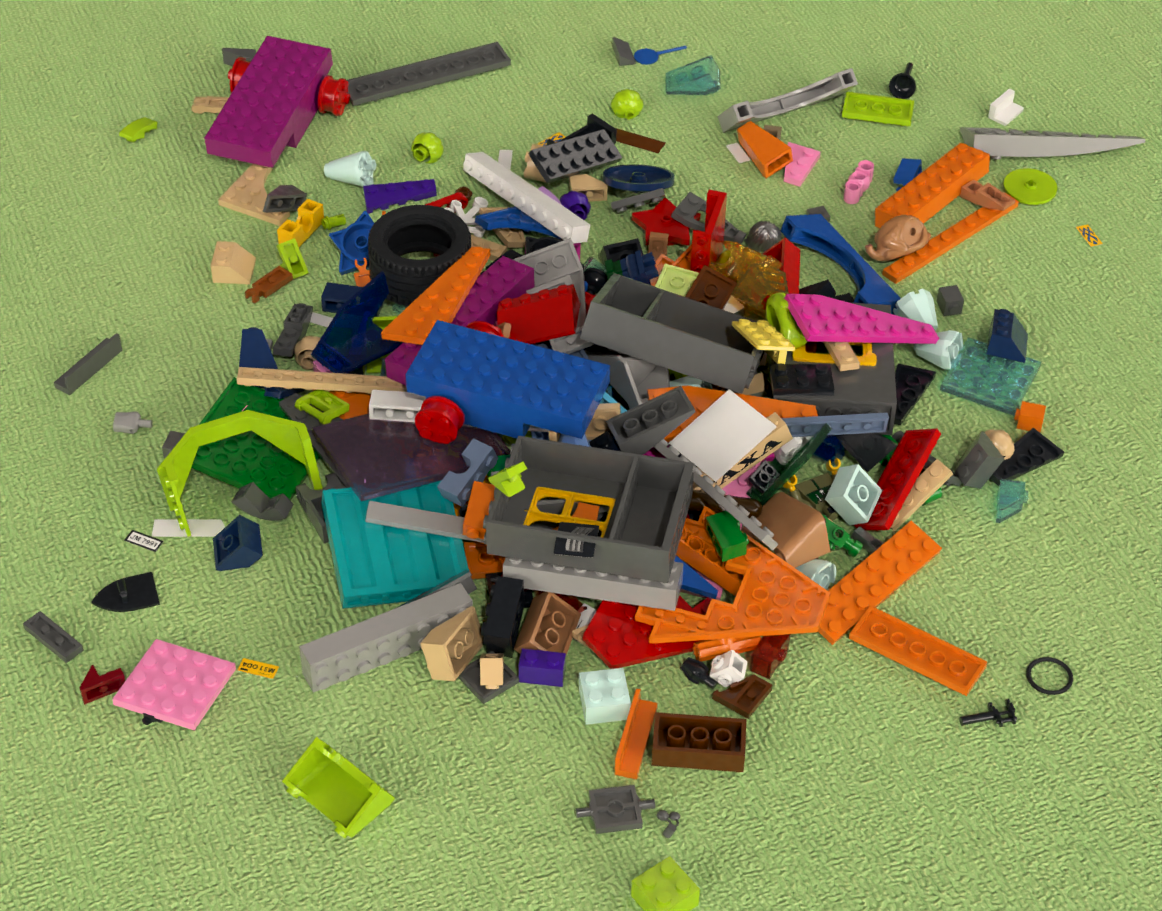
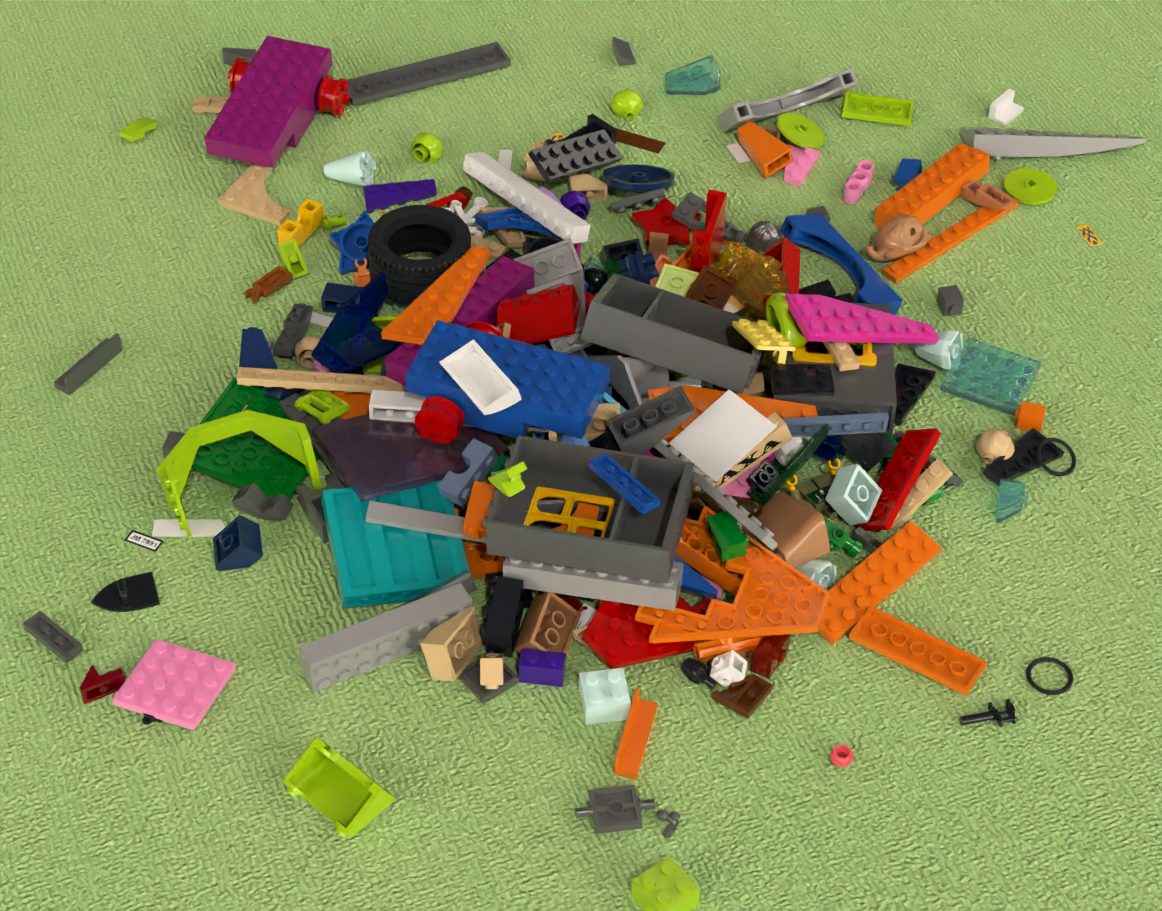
(129, 422): light grey piece -> none
(232, 264): tan slope -> none
(258, 668): yellow sticker -> none
(284, 199): dark grey slope -> none
(481, 379): none -> white slope
(575, 547): black sticker -> none
(624, 483): none -> blue tile
(649, 56): blue piece -> none
(699, 742): reddish brown brick -> none
(800, 130): none -> lime piece
(839, 752): none -> coral plate
(902, 84): black piece -> none
(917, 307): light aqua cone -> none
(978, 462): dark grey slope -> none
(1007, 337): dark blue slope -> none
(1066, 446): none -> black tyre

